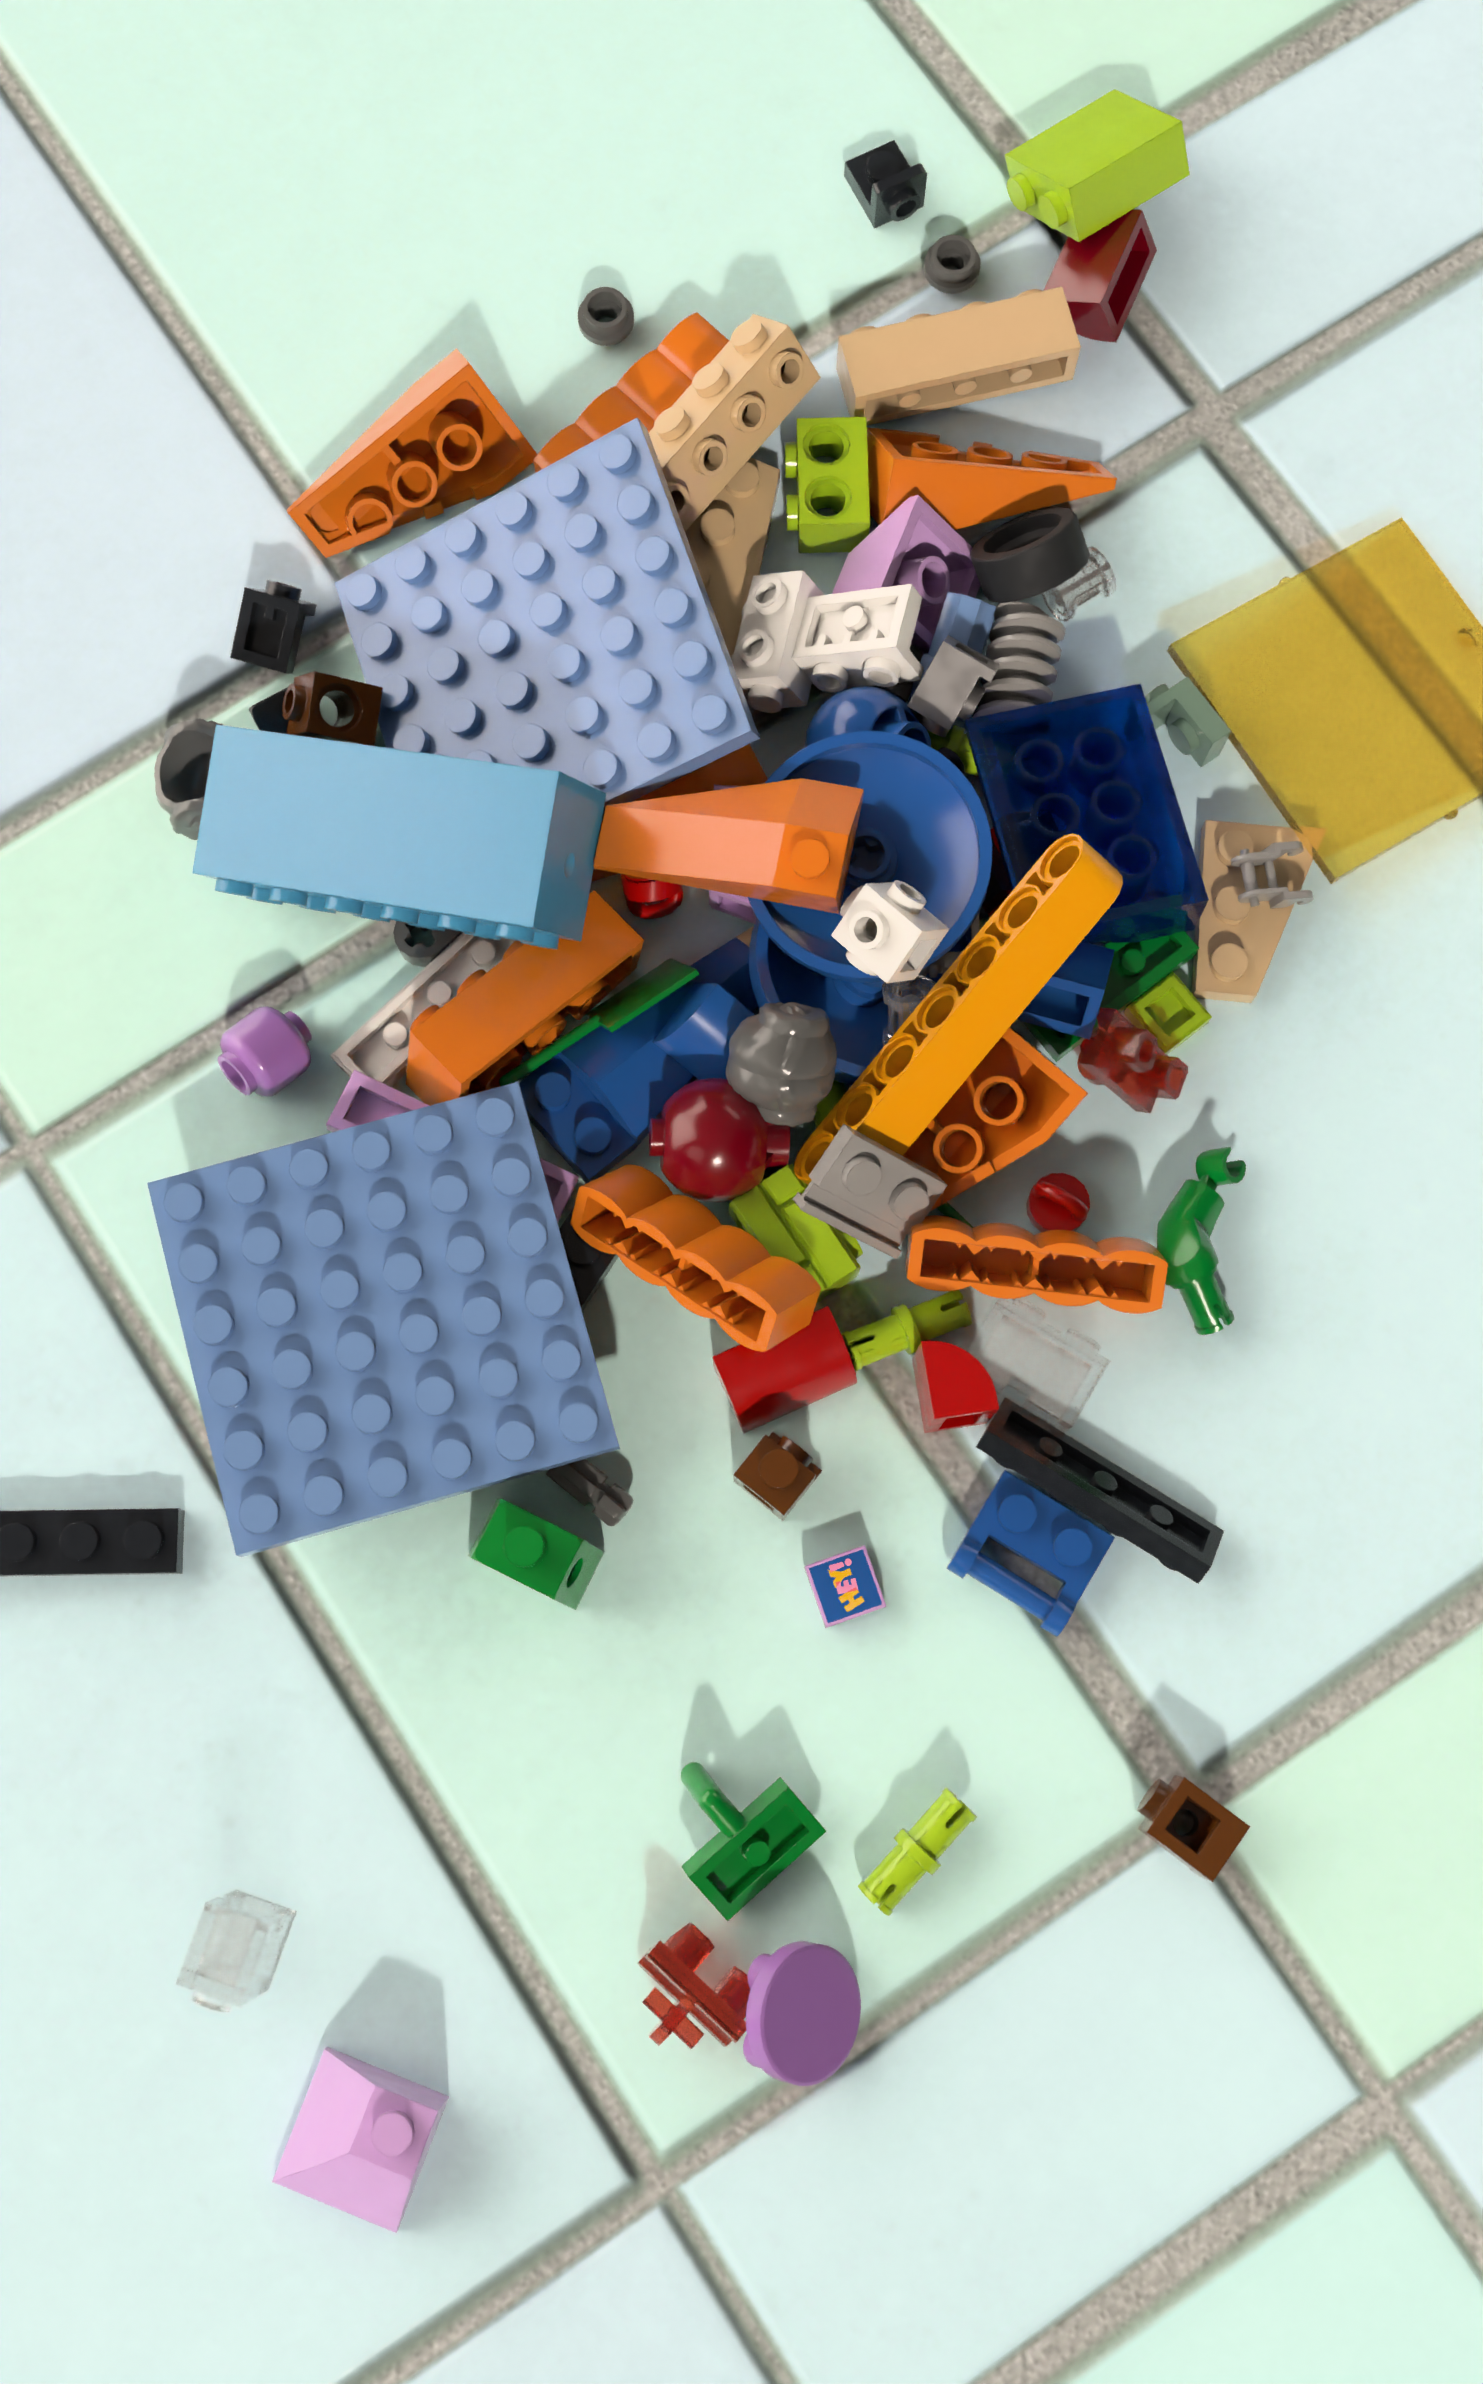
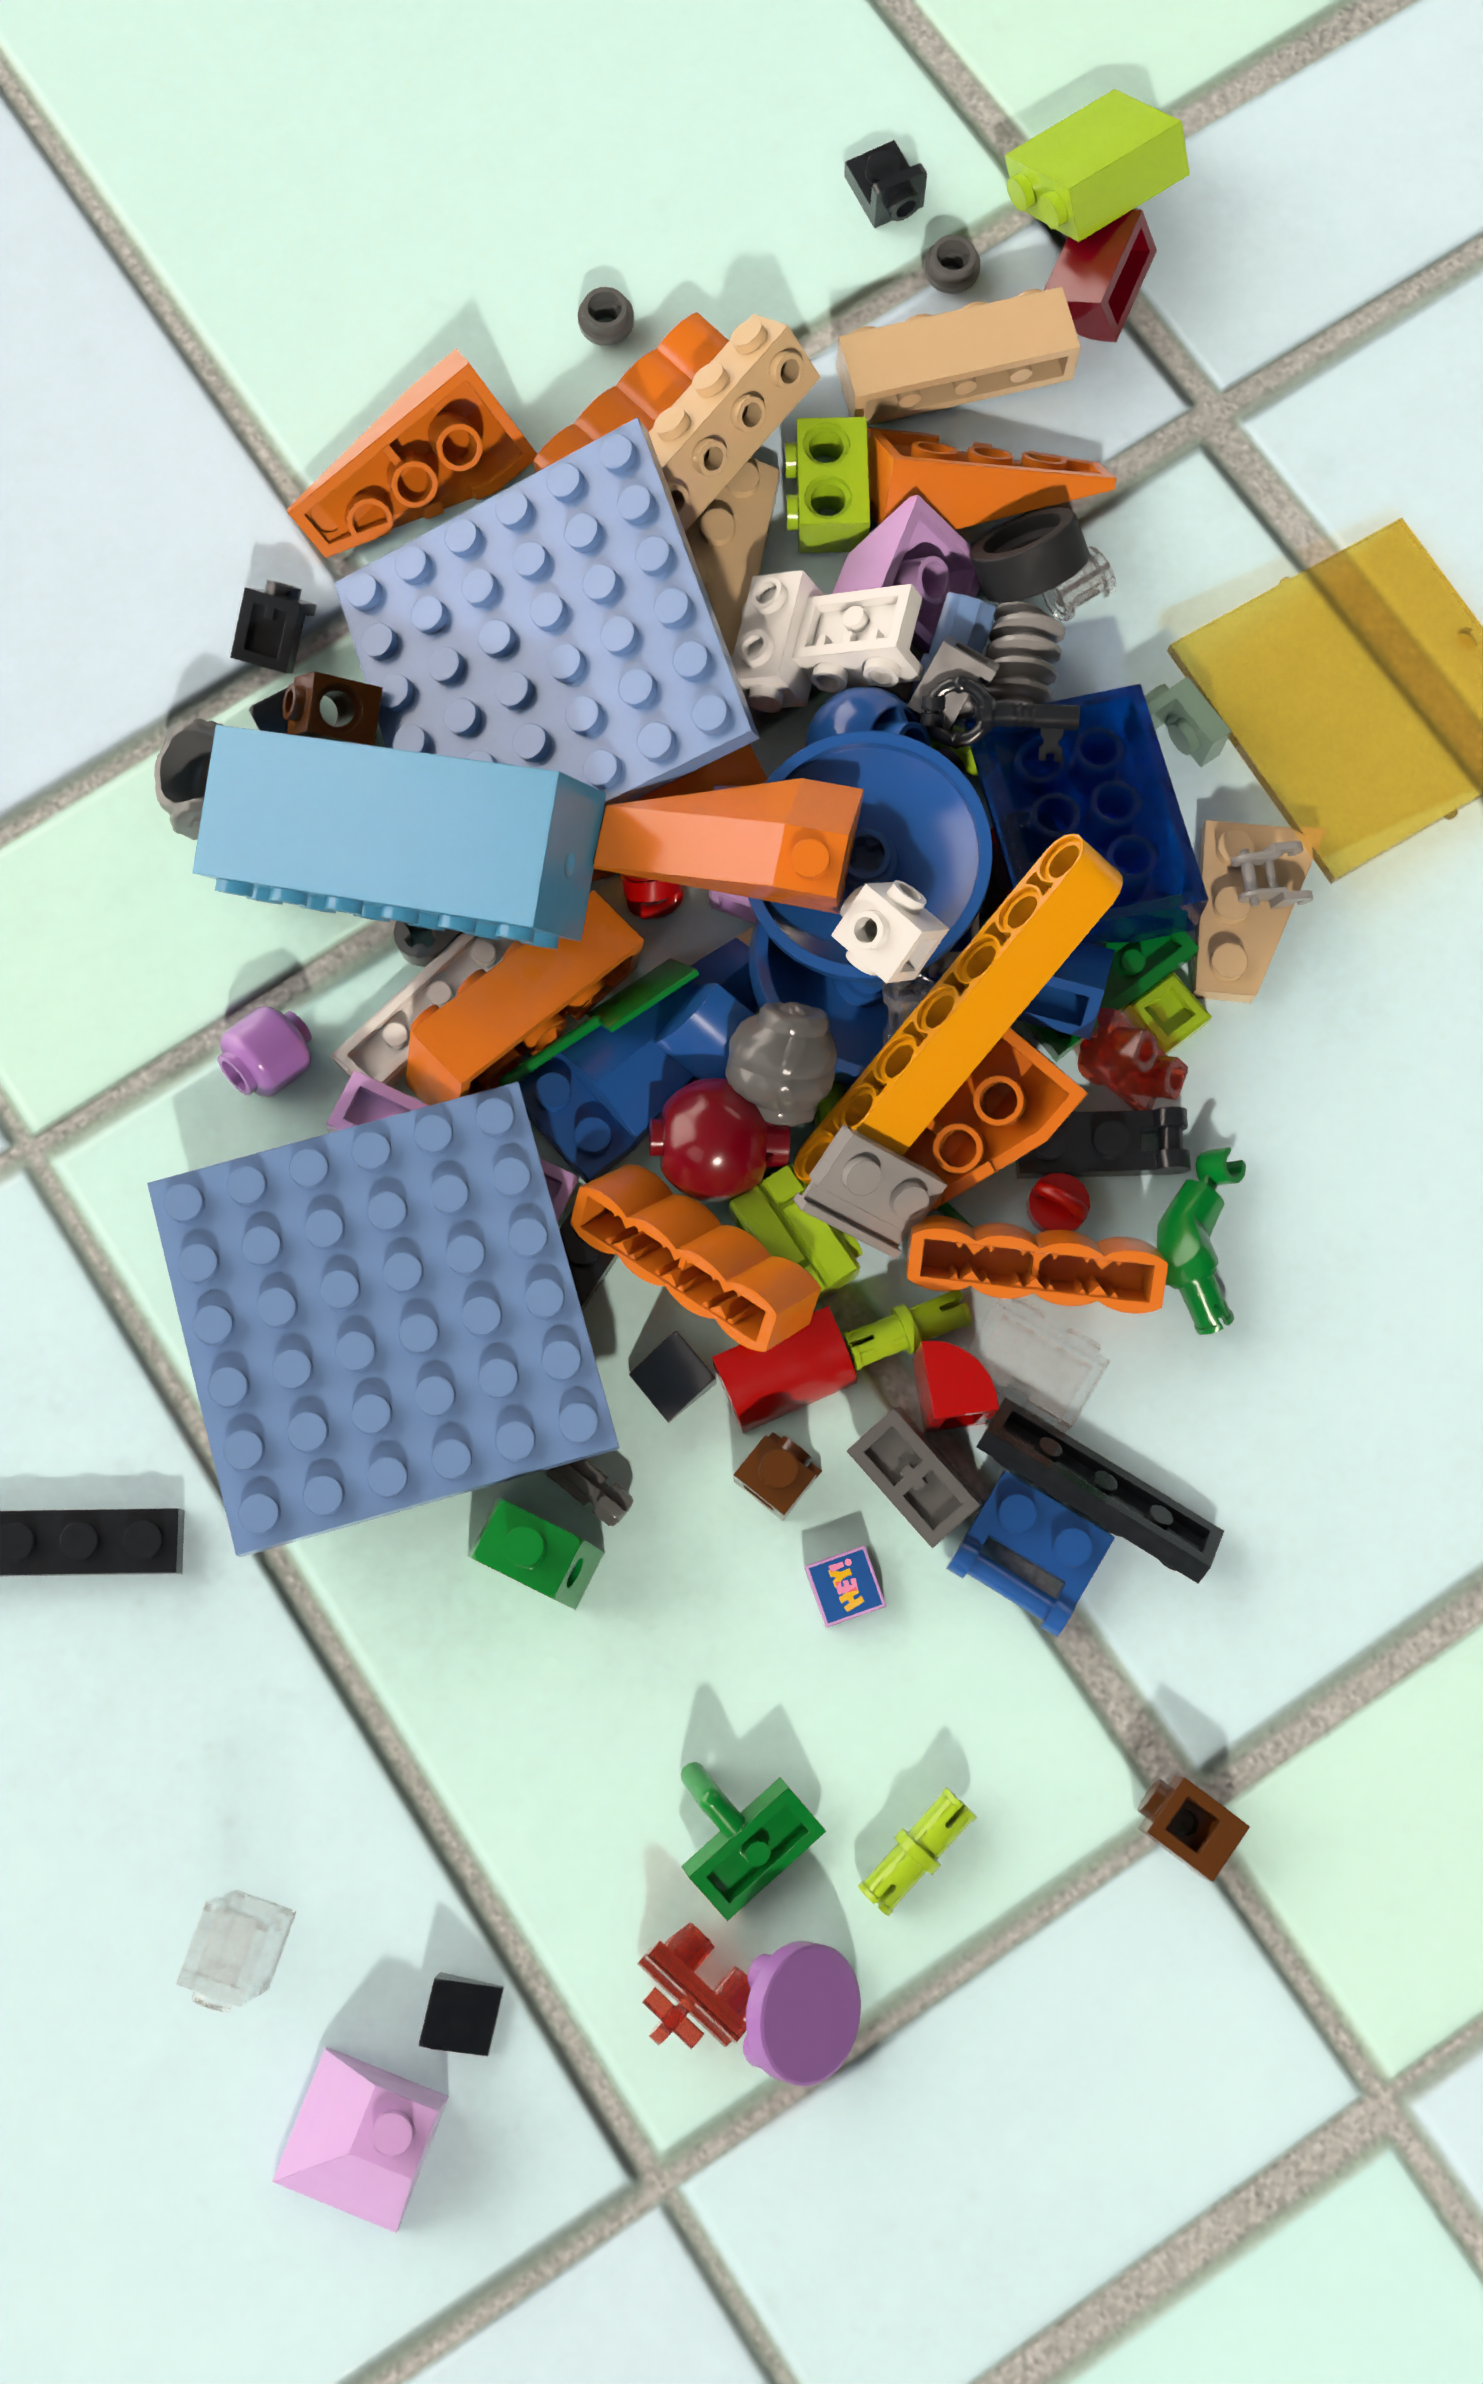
(461, 2015): none -> black slope
(673, 1376): none -> black slope
(915, 1476): none -> dark grey hinge
(989, 714): none -> black piece
(1111, 1145): none -> black plate

